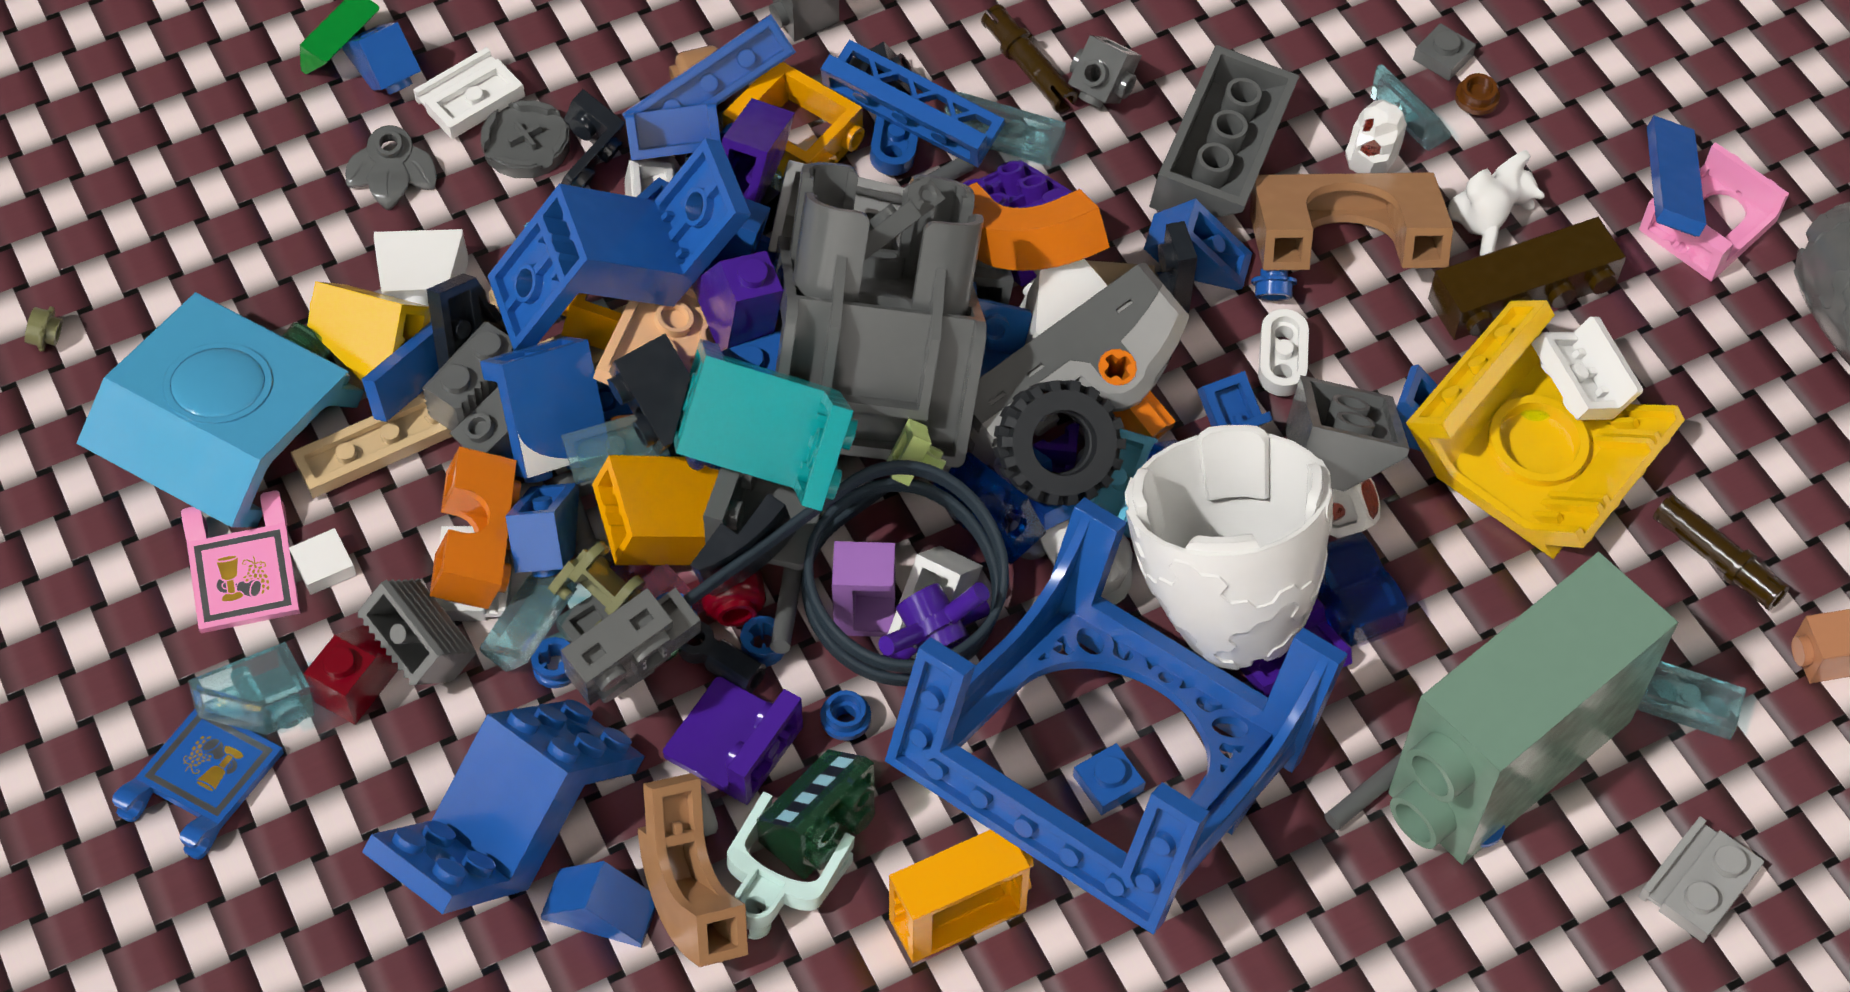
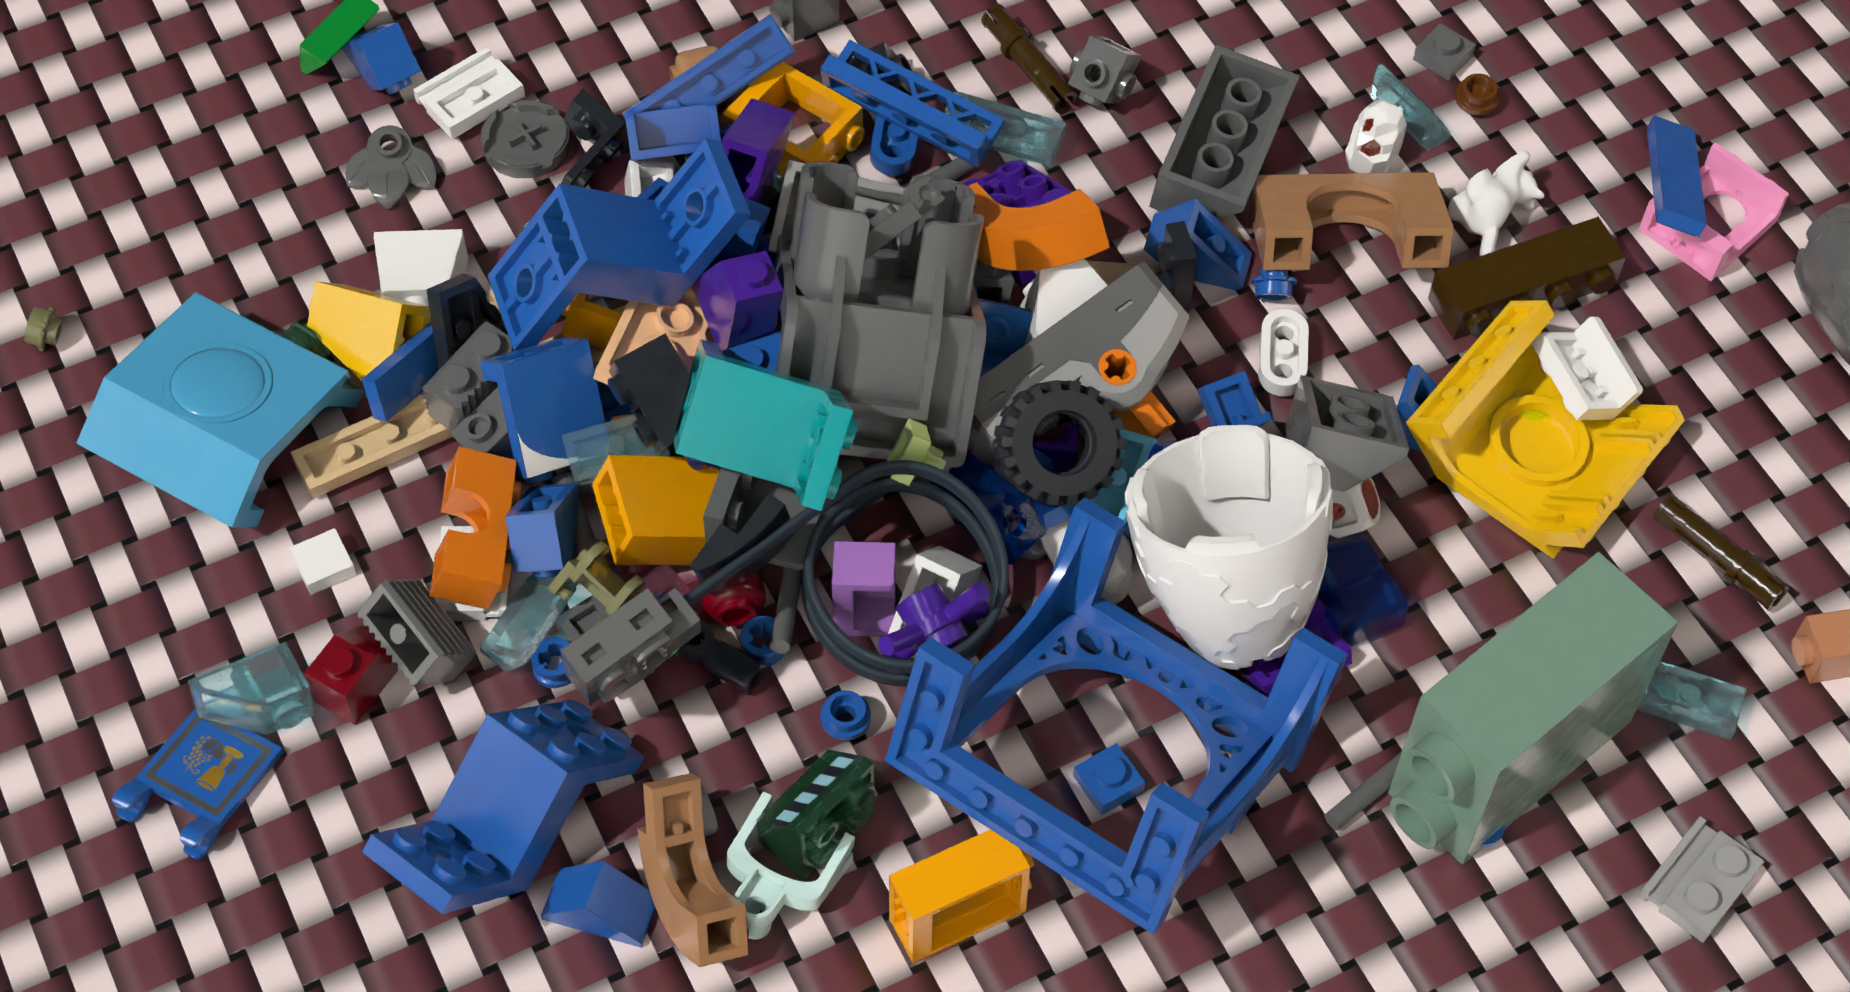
(242, 573): bright pink flag -> none
(735, 738): dark purple bracket -> none

